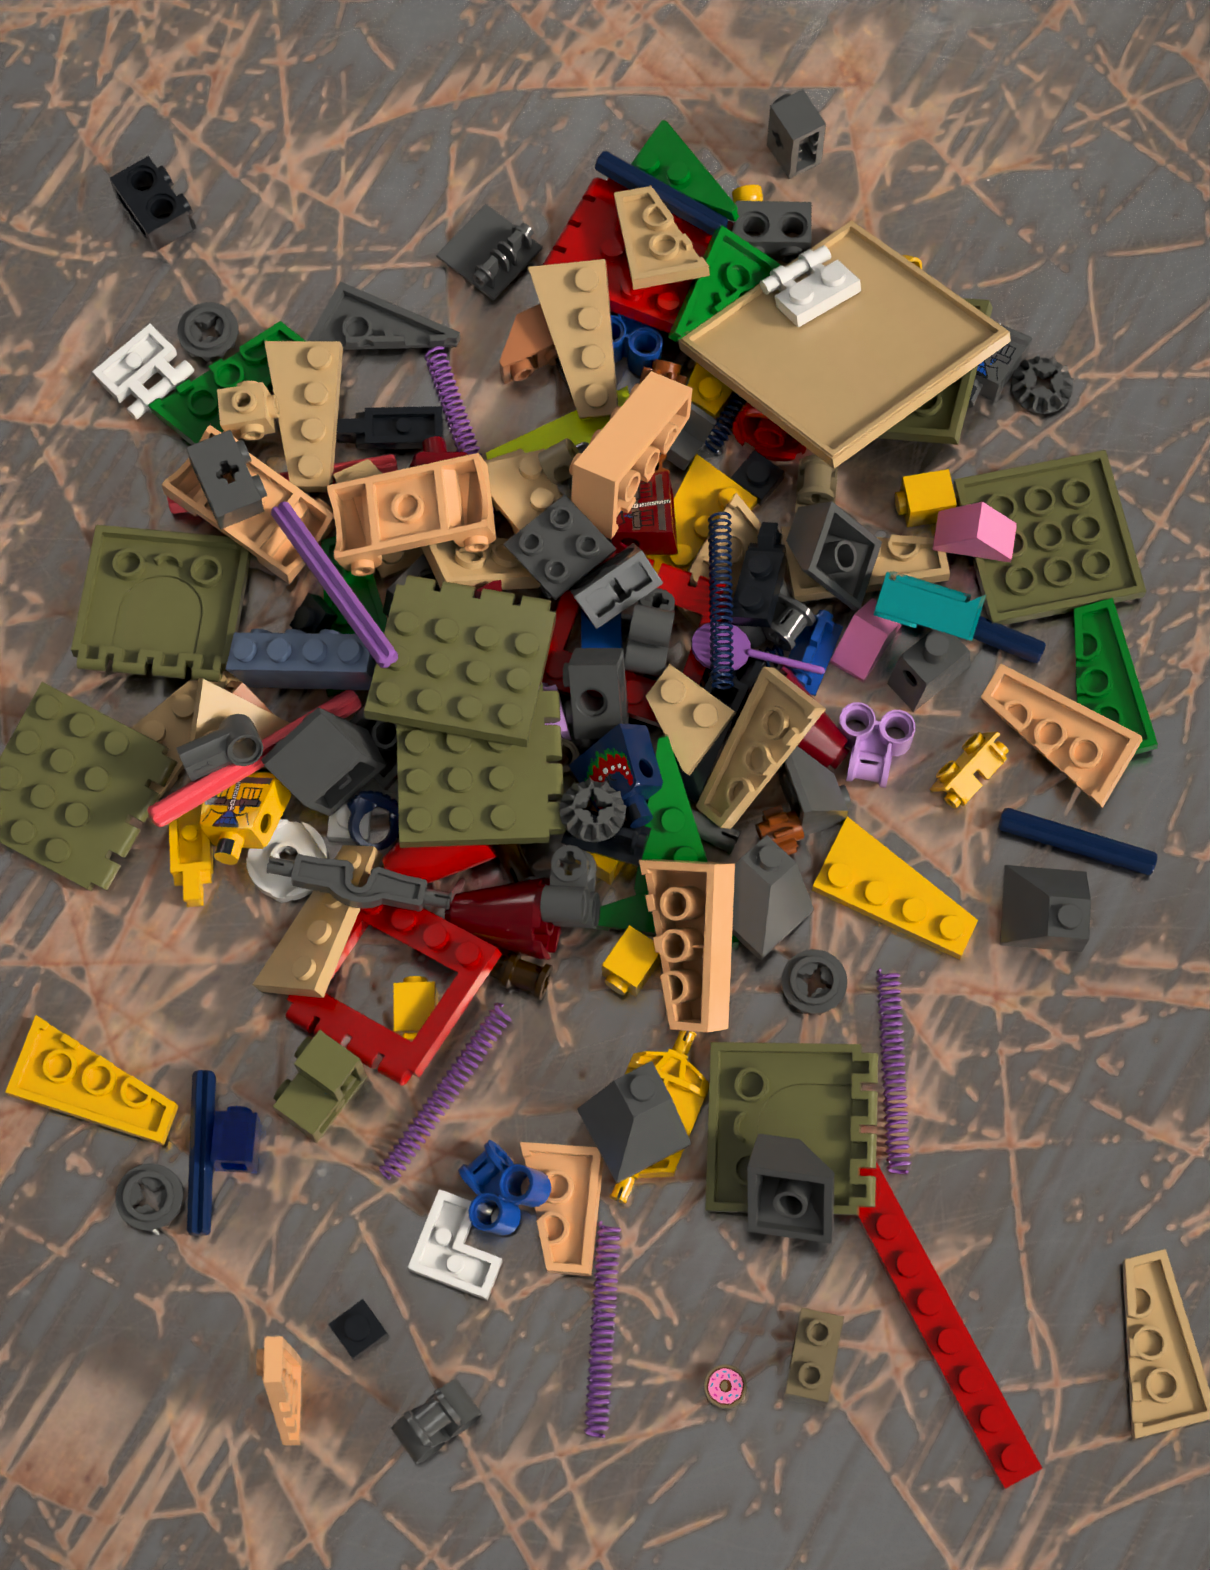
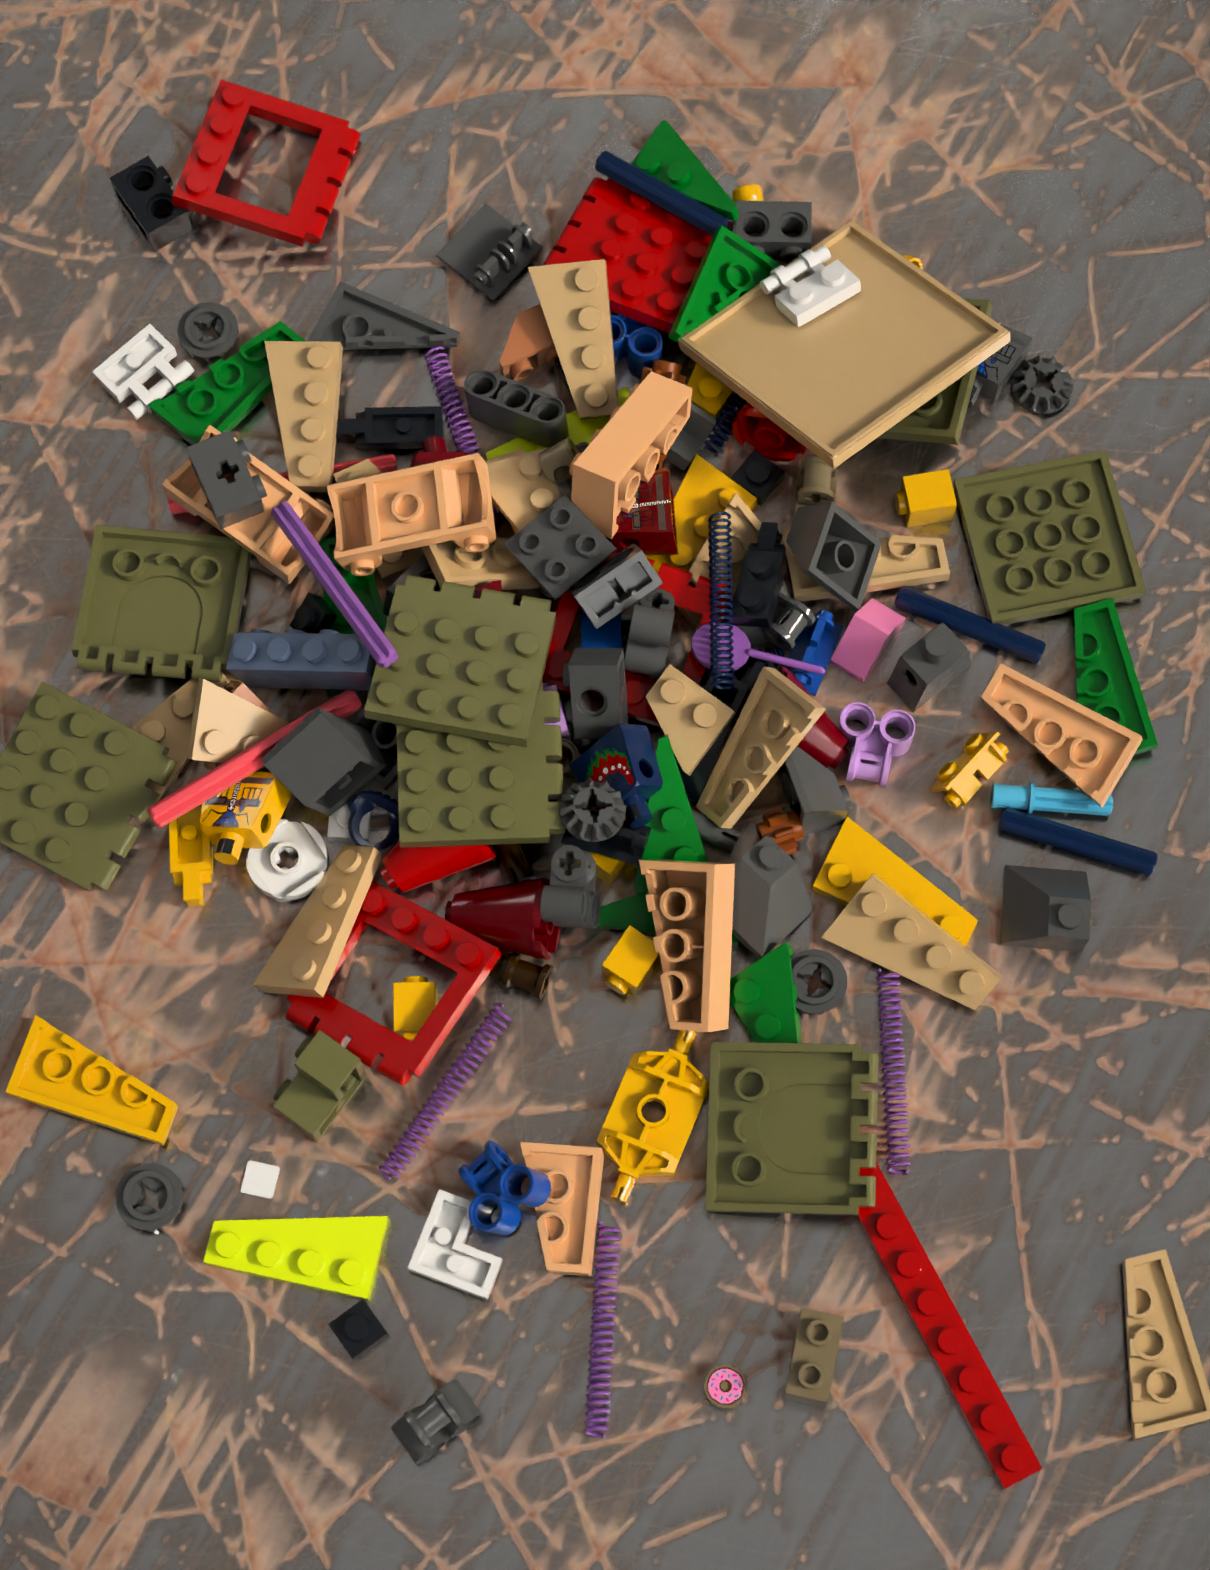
(200, 1165): dark blue axle -> none
(214, 146): none -> red hinge
(221, 749): dark grey piece -> none
(236, 1140): clear blue brick -> none
(248, 410): tan brick -> none
(260, 1179): none -> white sticker
(281, 1376): light nougat wing -> none
(314, 1253): none -> neon yellow wing
(381, 888): dark grey piece -> none
(516, 408): none -> dark grey beam
(634, 1122): dark grey slope -> none
(653, 242): tan wing -> none
(767, 998): none -> green wing
(789, 1190): dark grey slope -> none
(795, 133): dark grey brick -> none
(905, 940): none -> tan wing
(928, 604): teal piece -> none
(975, 532): bright pink slope -> none
(1046, 799): none -> medium azure axle

